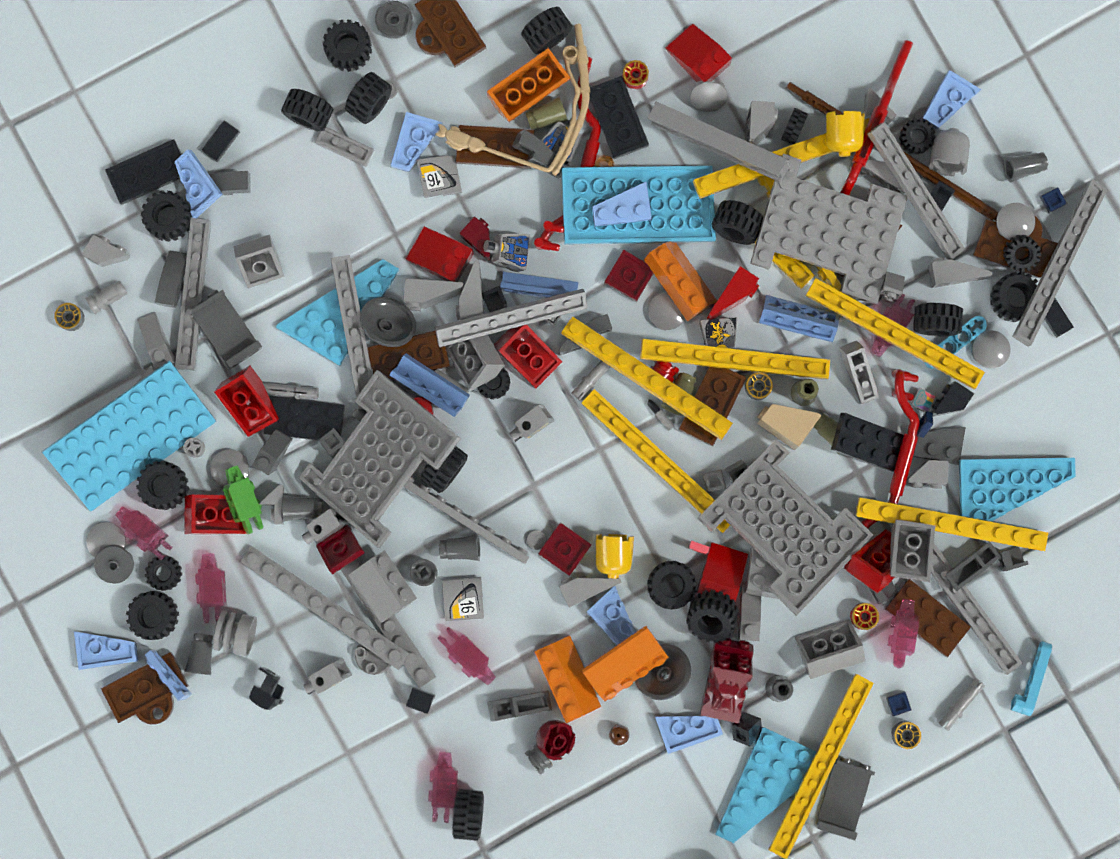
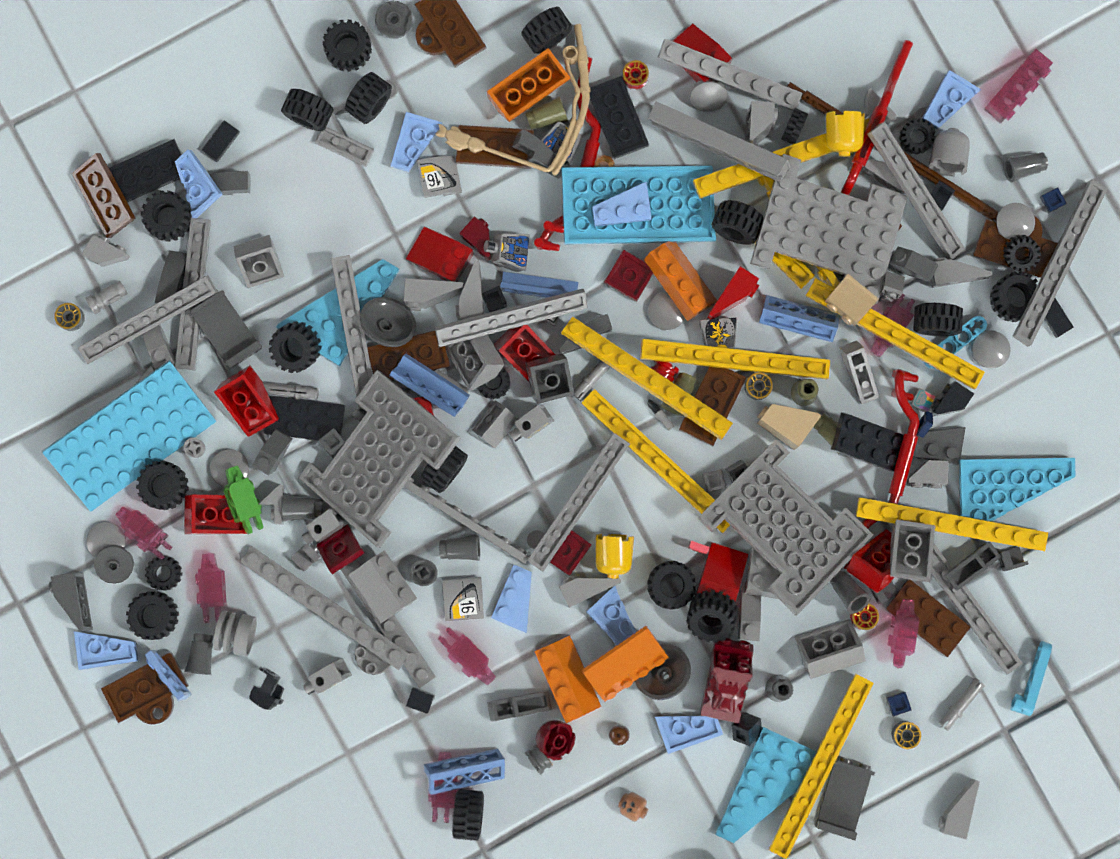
(72, 596): none -> dark grey slope
(103, 195): none -> plate
(147, 319): none -> light grey plate
(283, 355): none -> black tyre
(305, 556): none -> flat silver bracket
(465, 766): none -> medium blue fence
(495, 424): none -> light grey panel
(514, 600): none -> light blue wing
(549, 378): none -> dark grey brick
(578, 502): none -> light grey plate
(633, 806): none -> nougat head
(729, 74): none -> light grey plate
(850, 592): none -> dark grey plant
(851, 300): none -> tan slope
(913, 264): none -> dark grey slope
(959, 813): none -> light grey slope
(1036, 62): none -> clear pink brick

